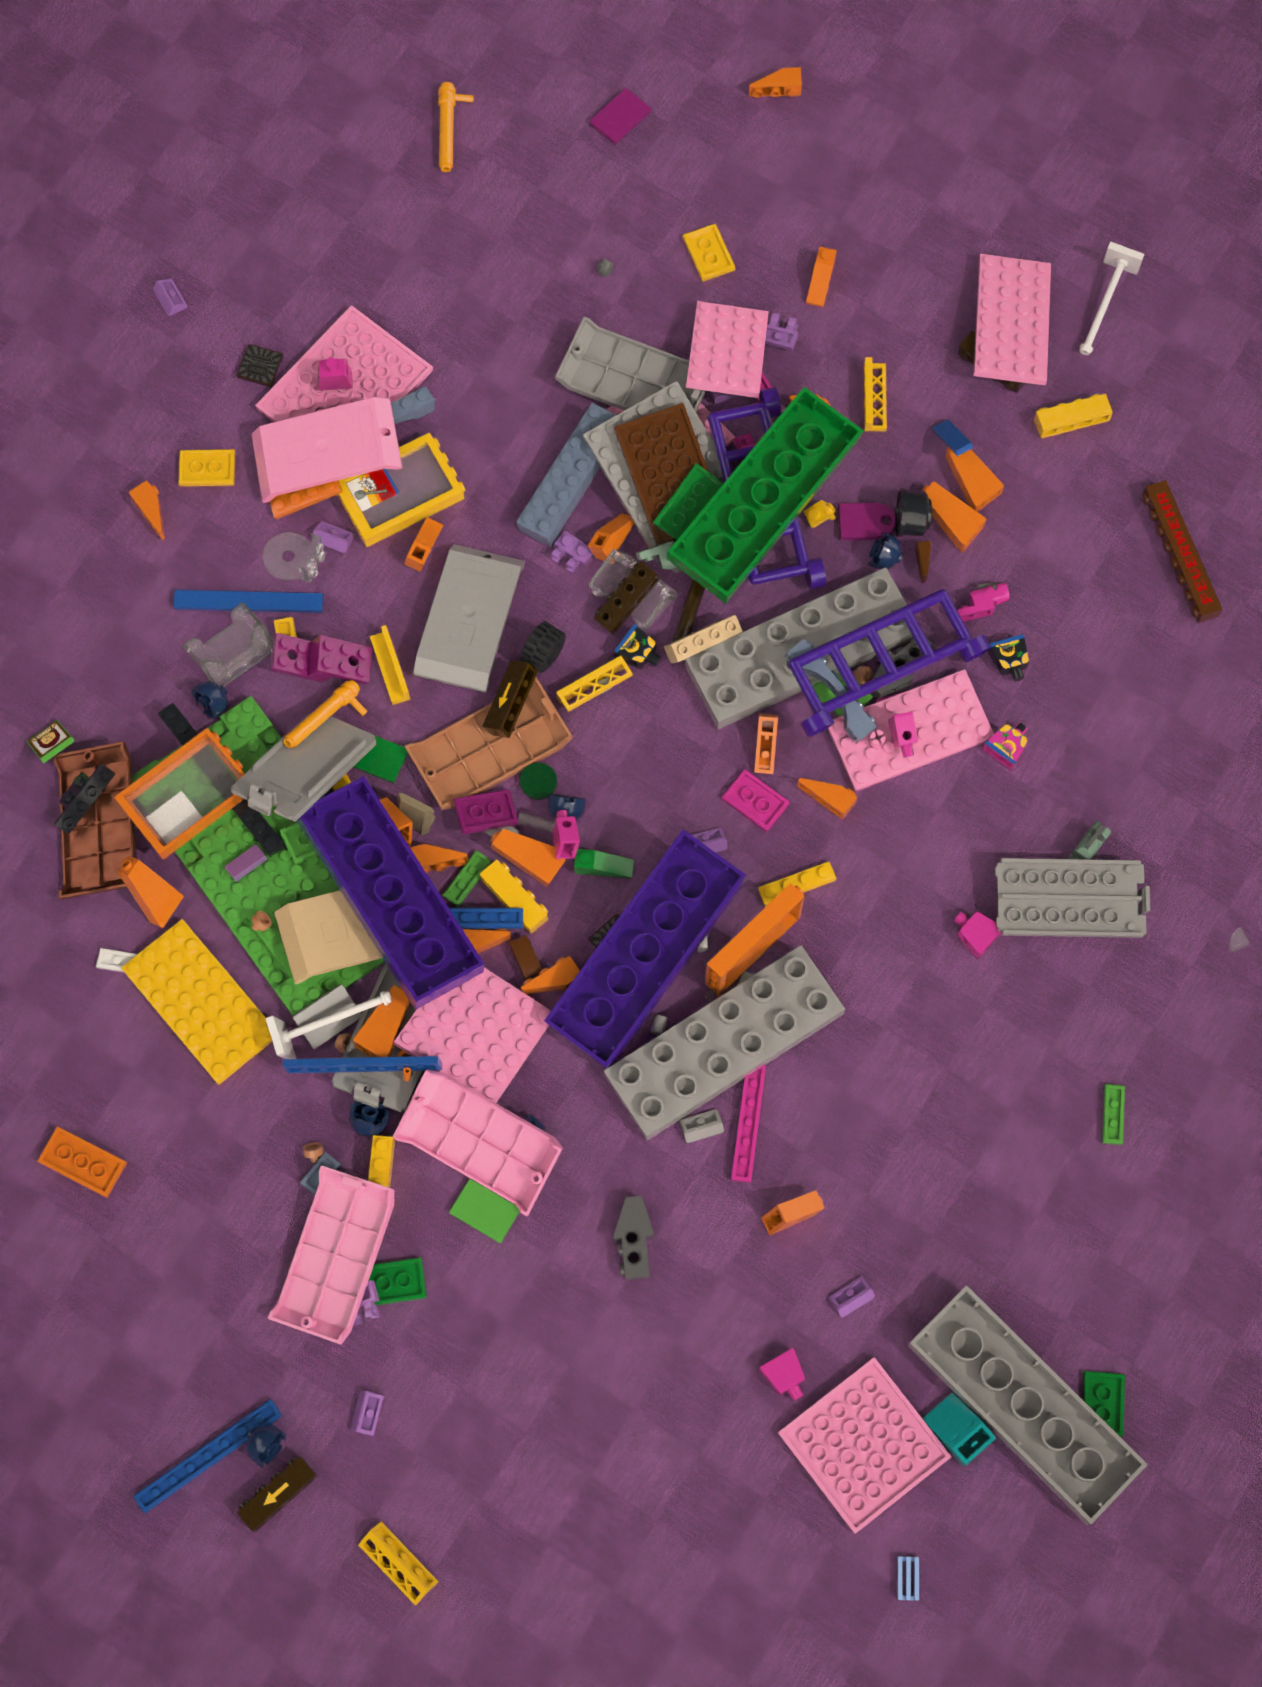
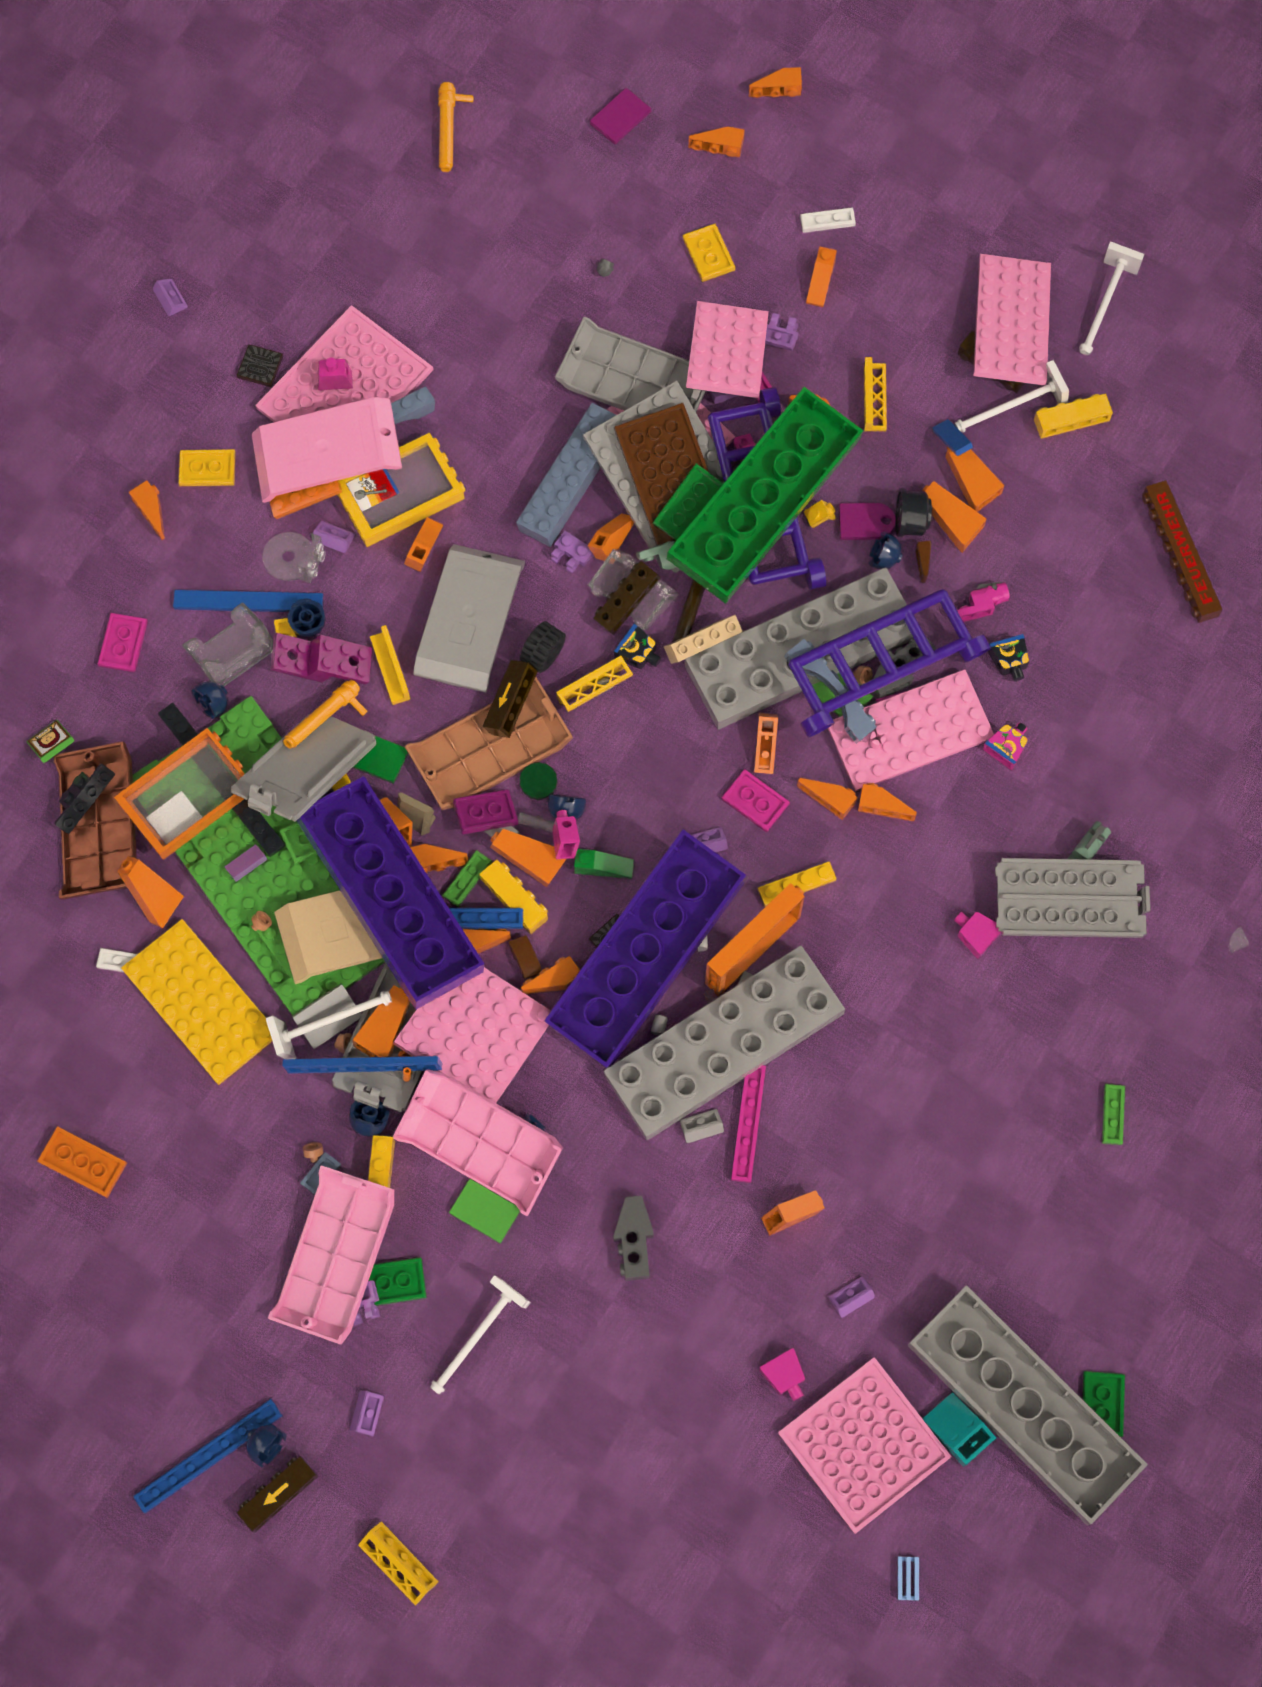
(122, 642): none -> dark pink tile
(306, 617): none -> dark blue cylinder
(507, 1295): none -> white tile
(722, 141): none -> orange slope
(827, 220): none -> white tile
(881, 802): none -> orange slope
(903, 725): dark pink torso -> none
(1055, 385): none -> white tile

